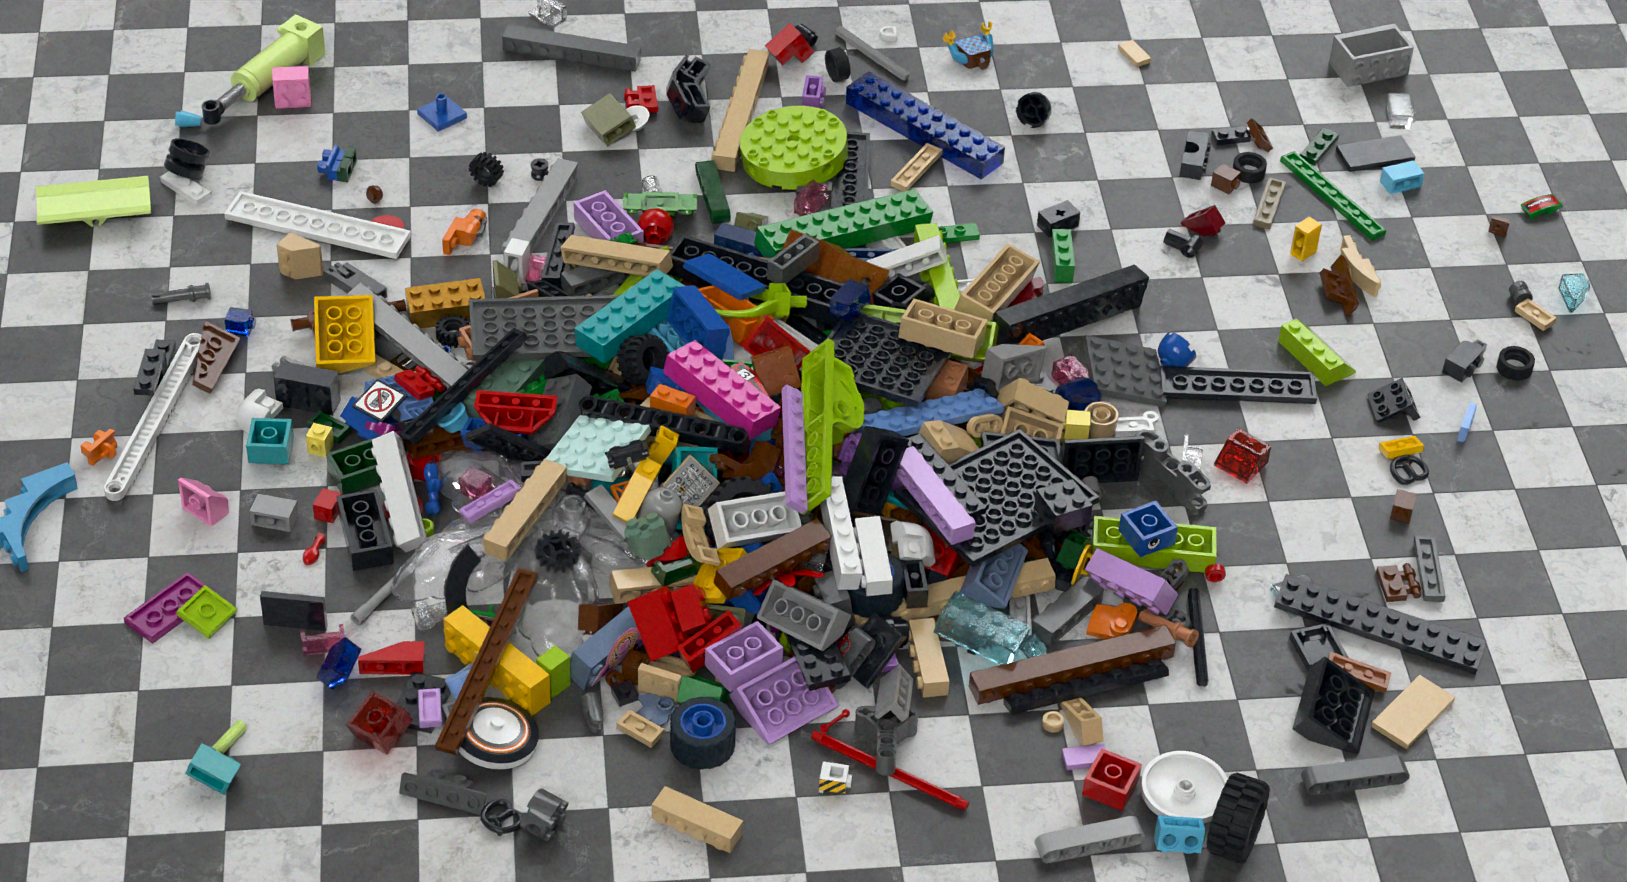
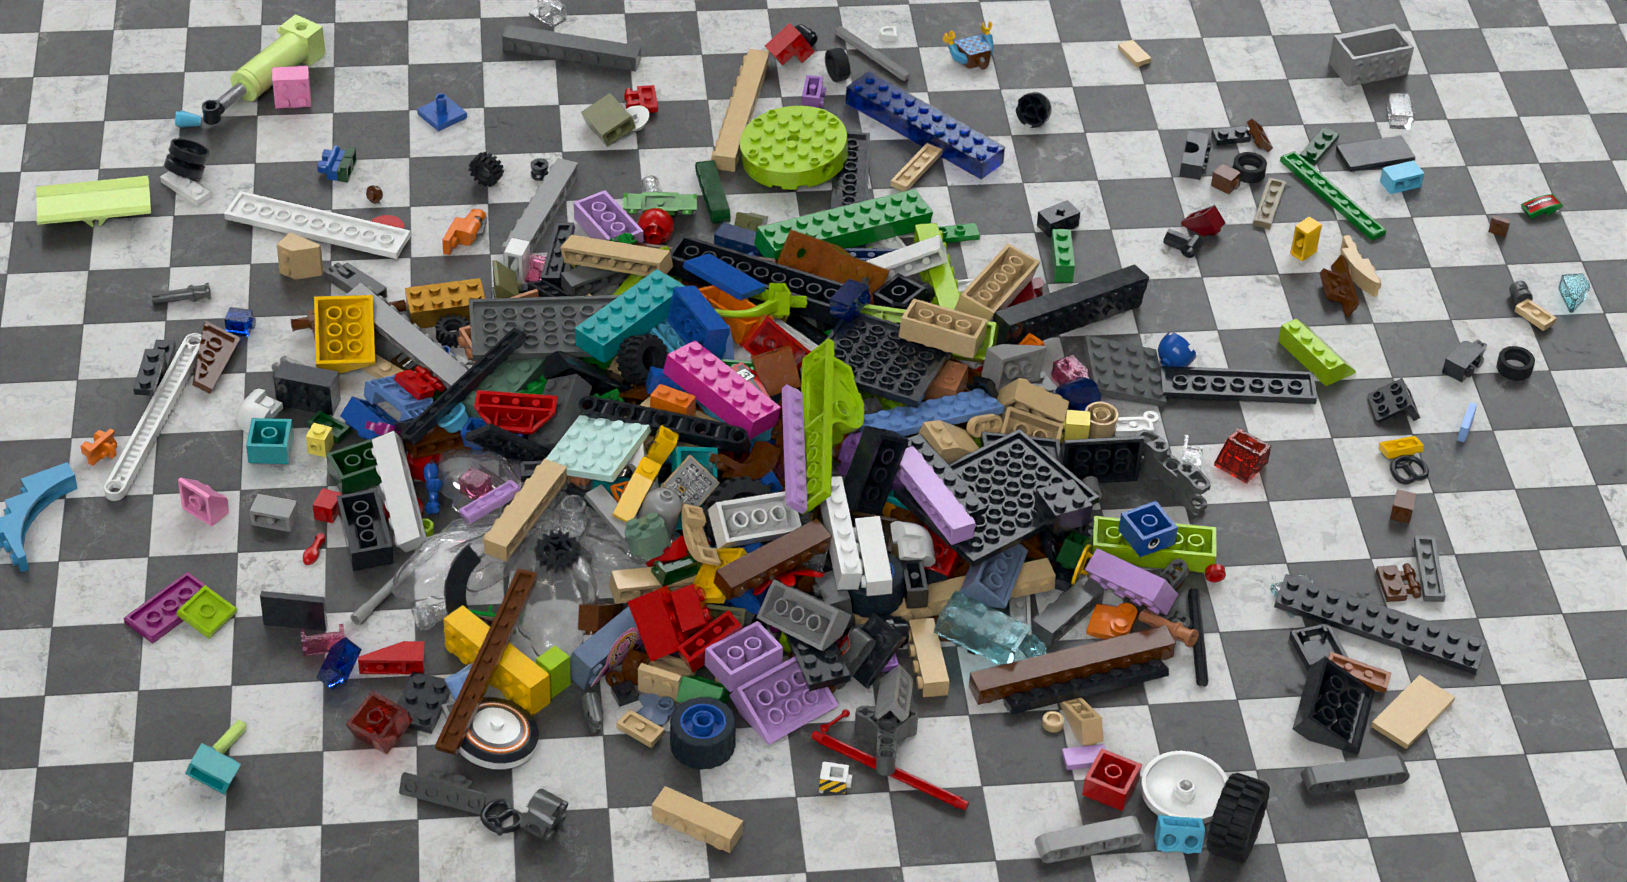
(379, 401): piece -> none
(430, 708): lavender tile -> none
(618, 455): black hinge -> none
(688, 91): black brick -> none
(793, 259): dark grey brick -> none
(810, 199): clear pink hinge -> none

